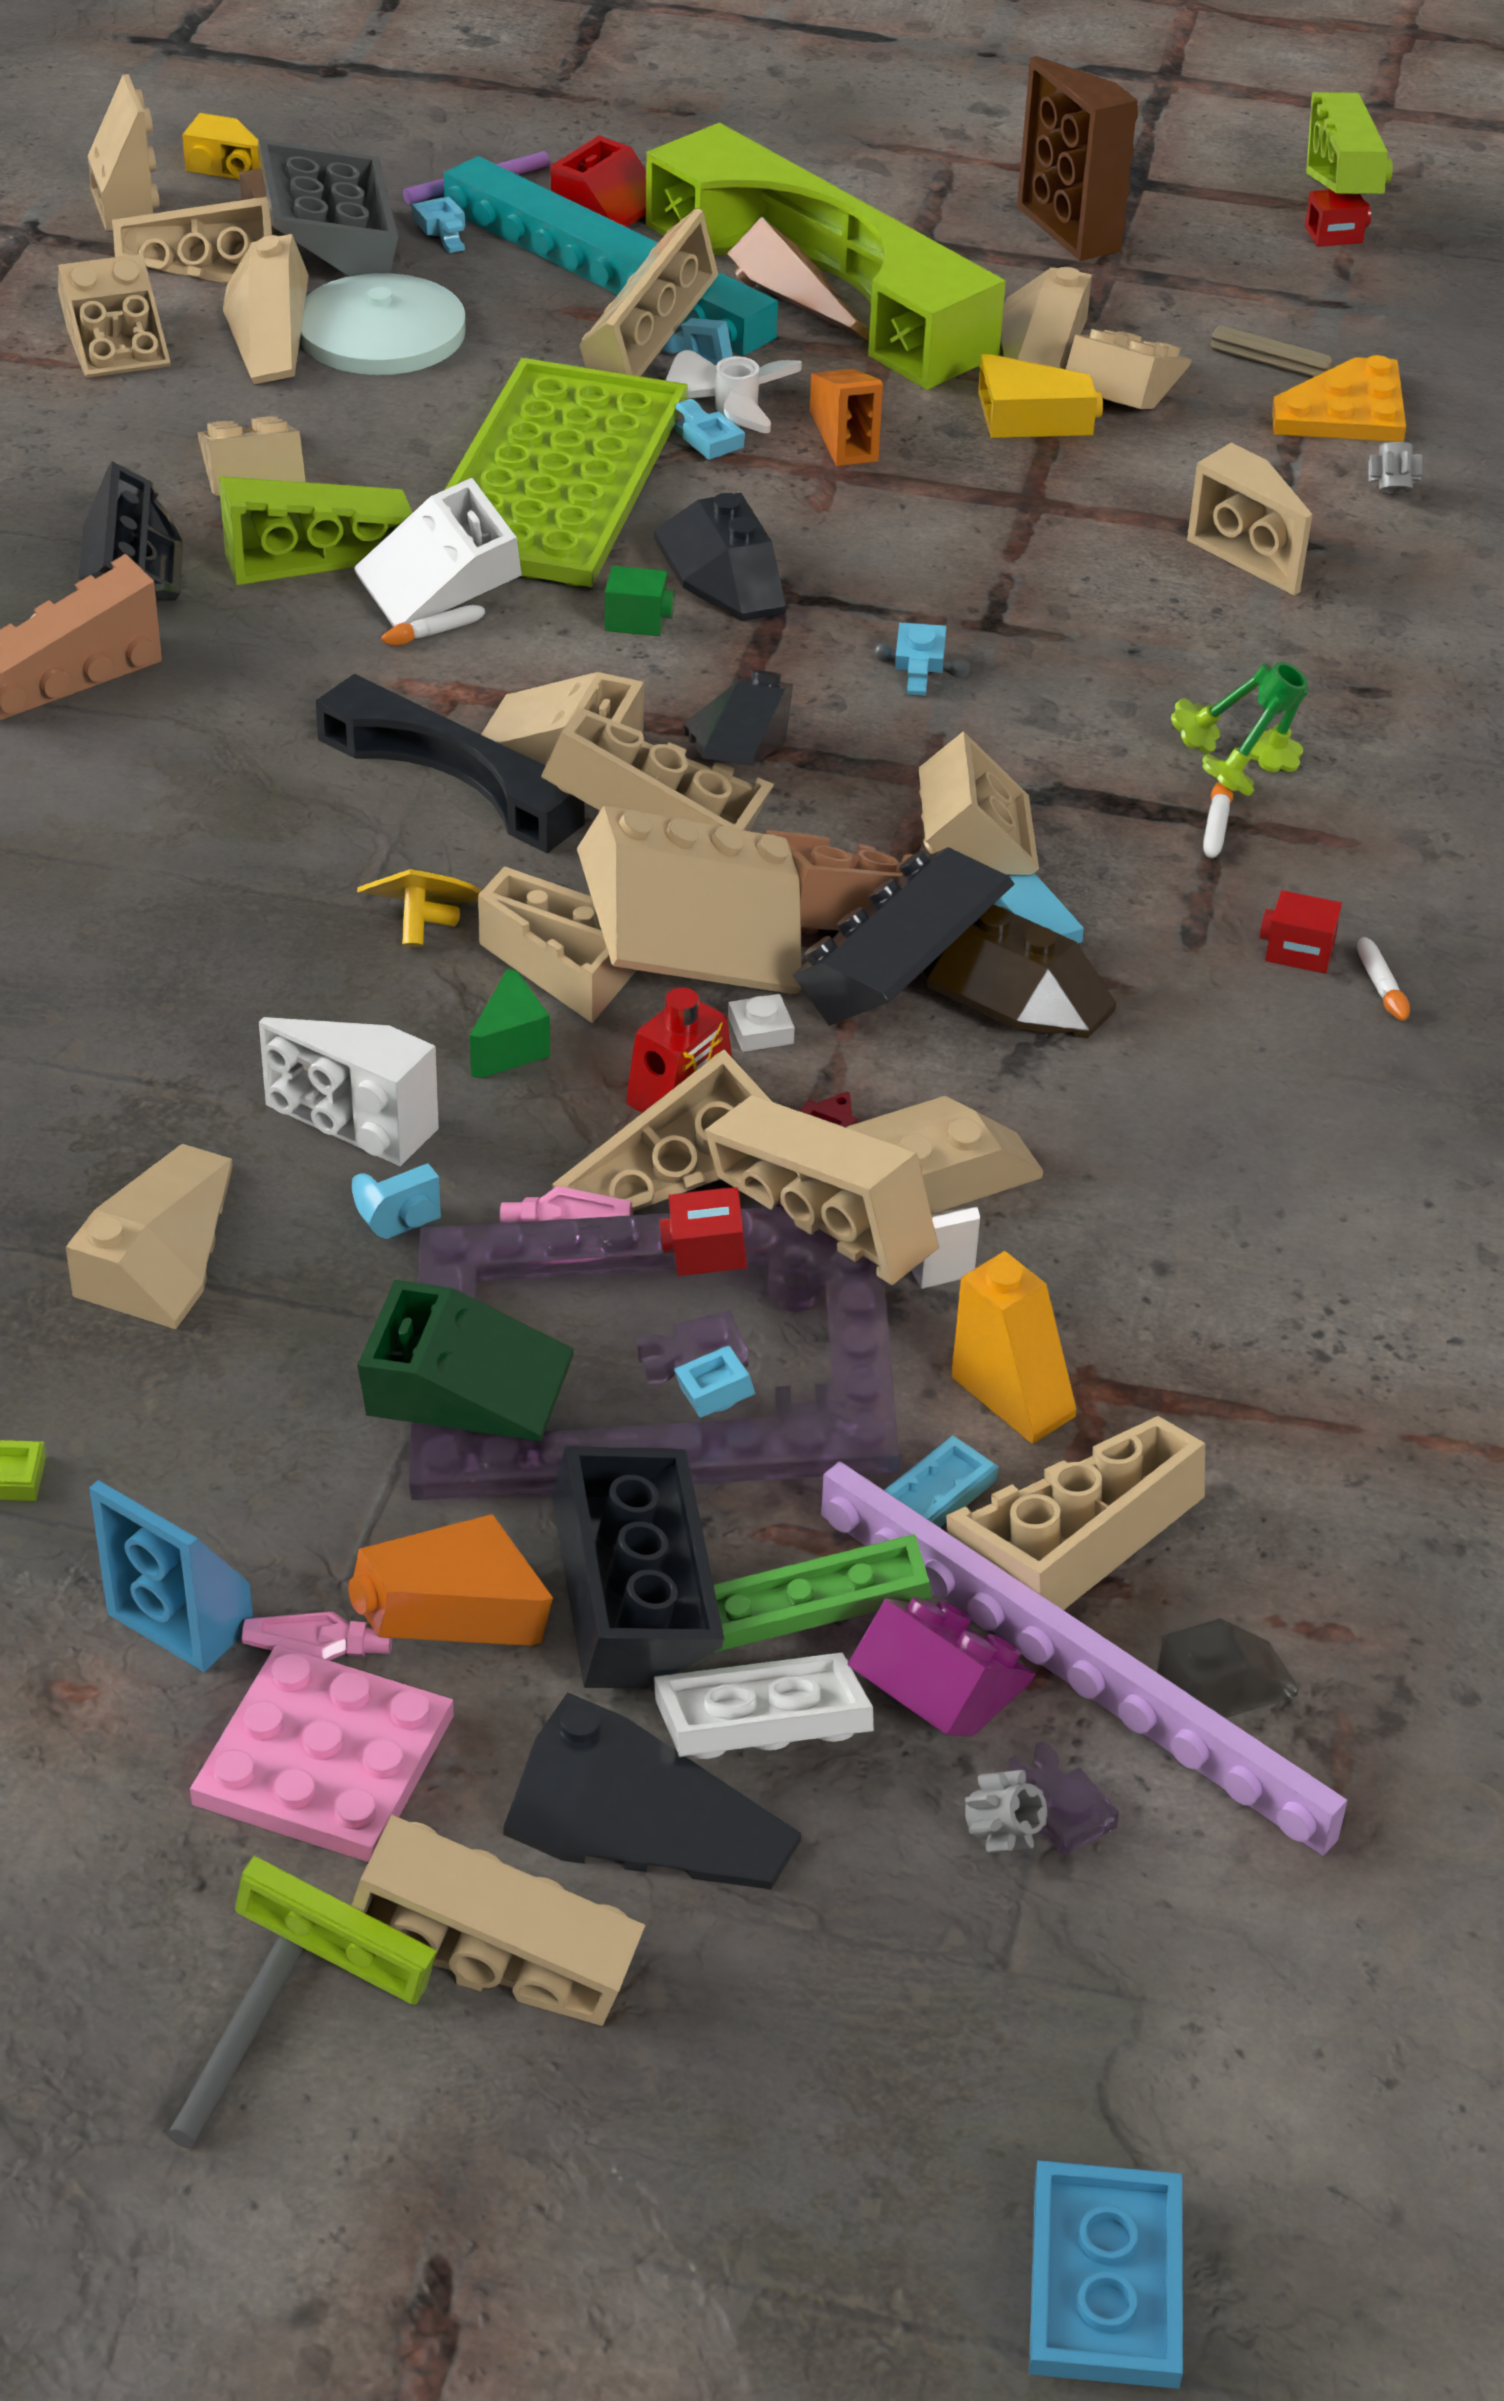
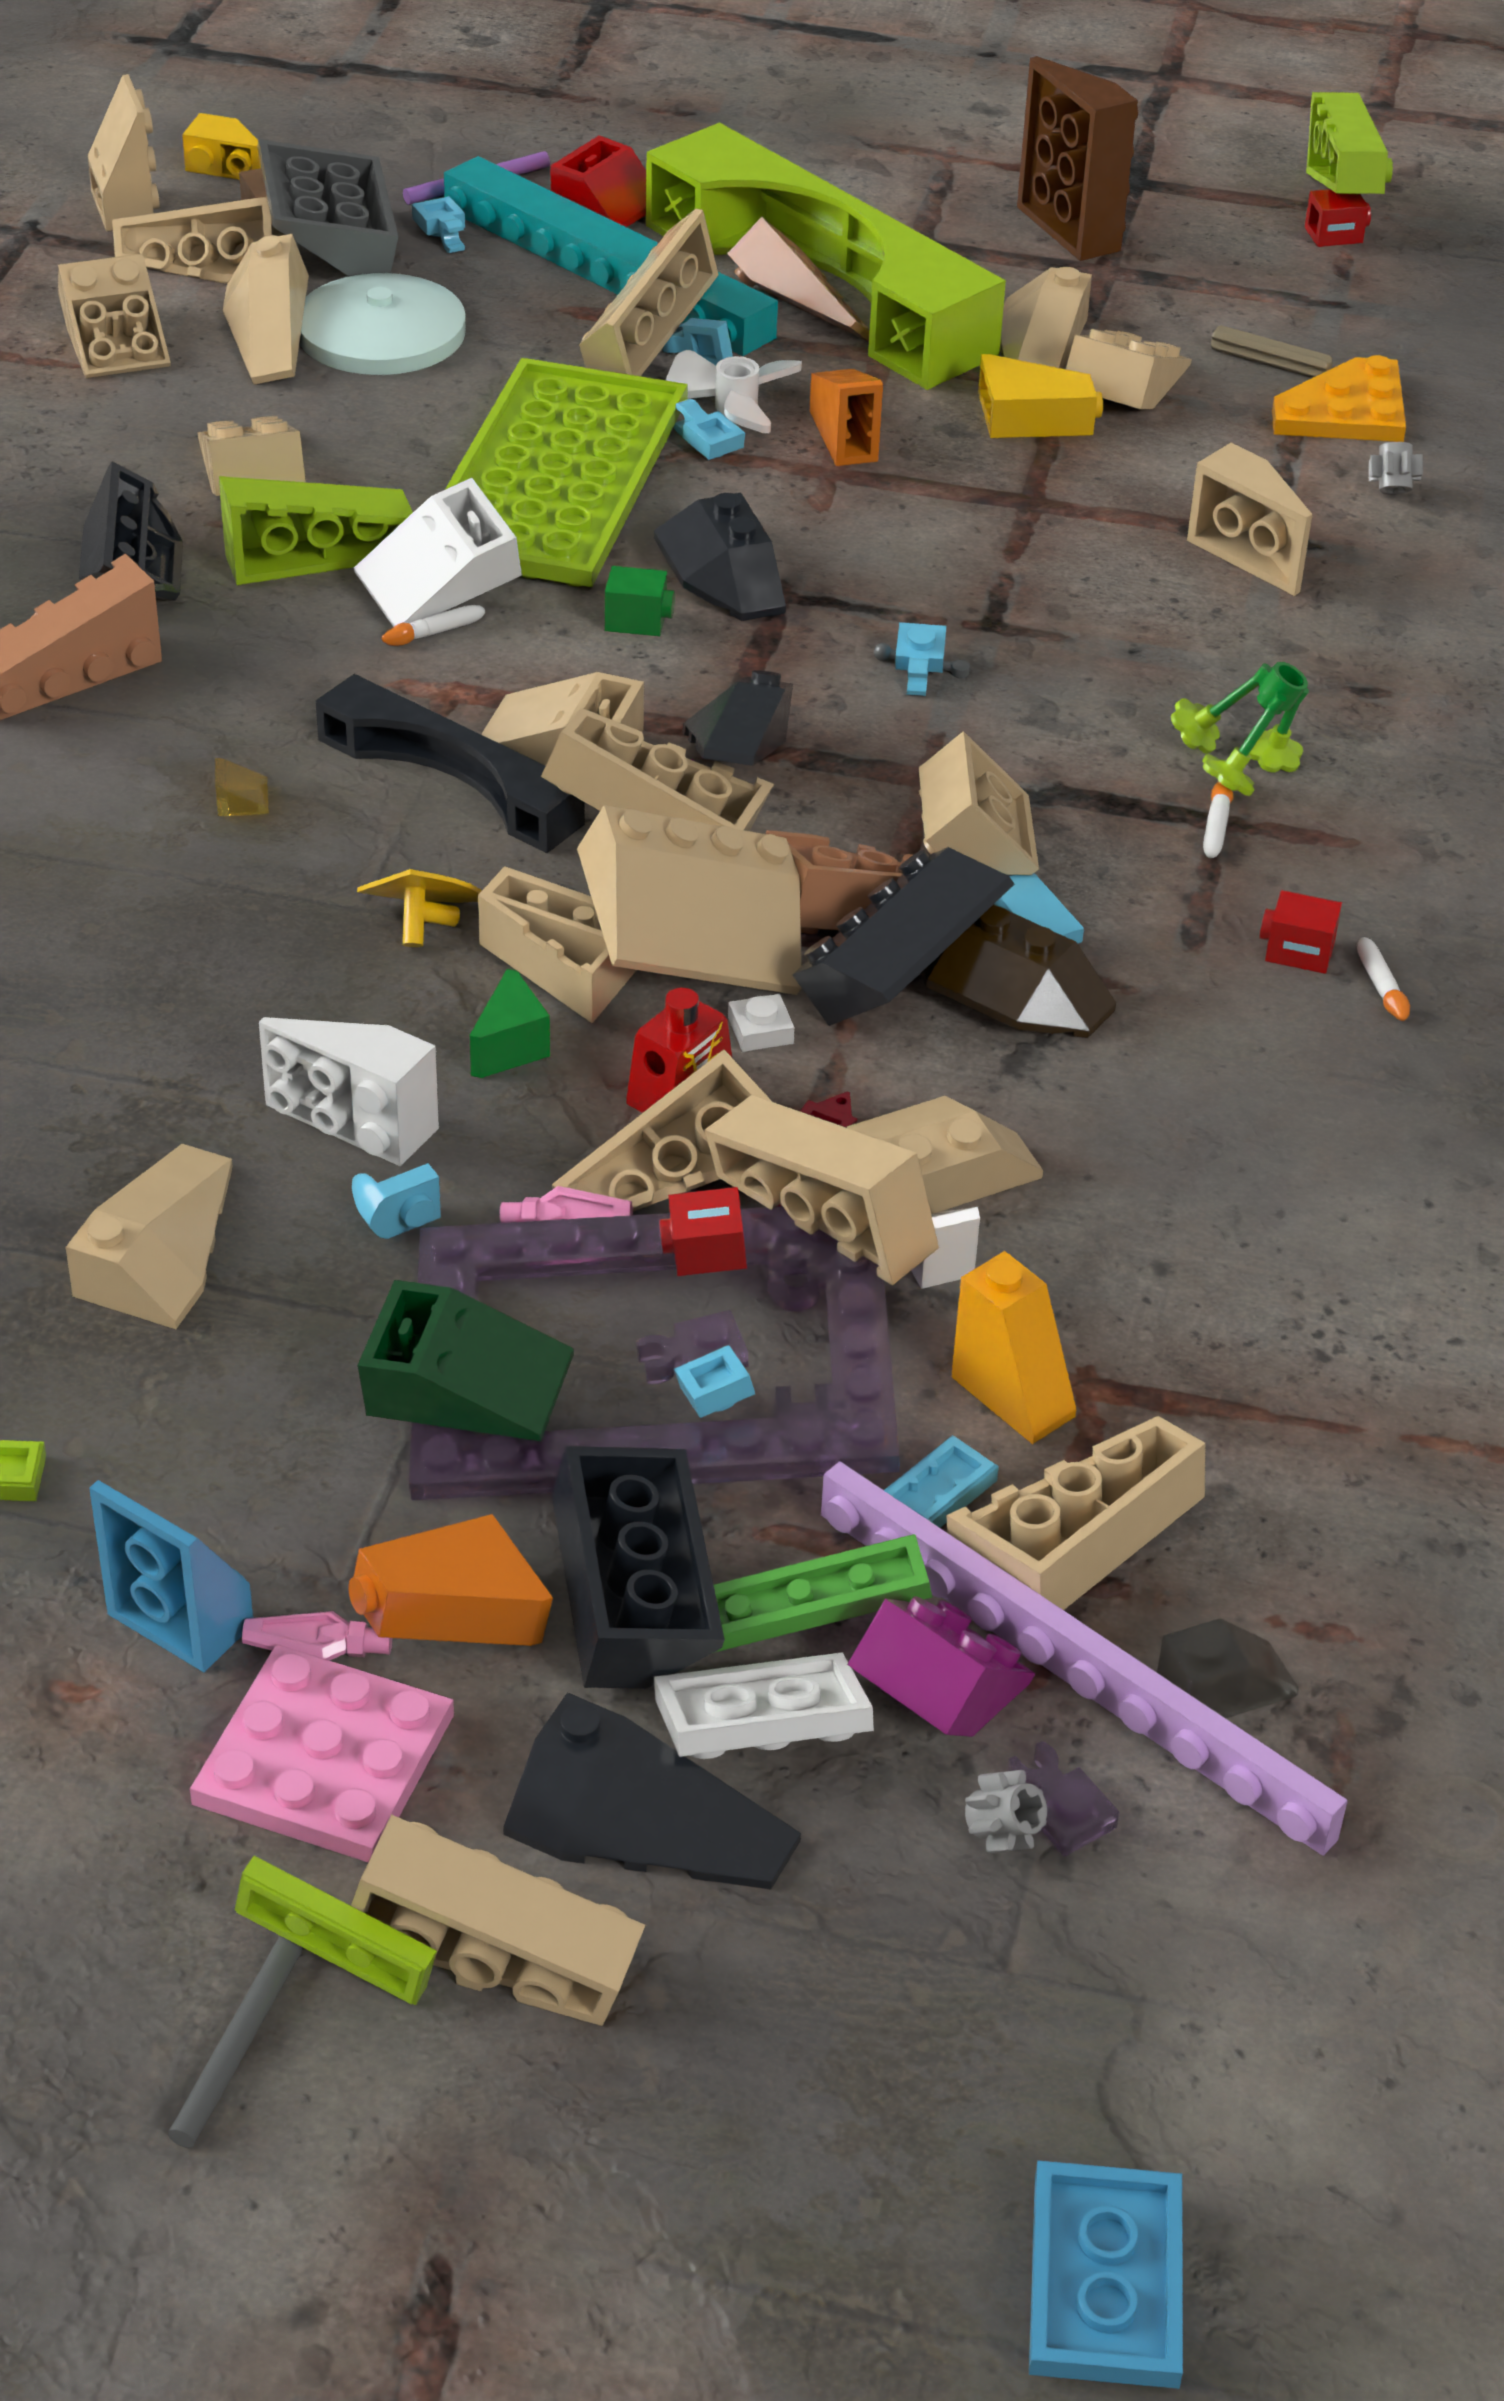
(239, 790): none -> clear yellow slope

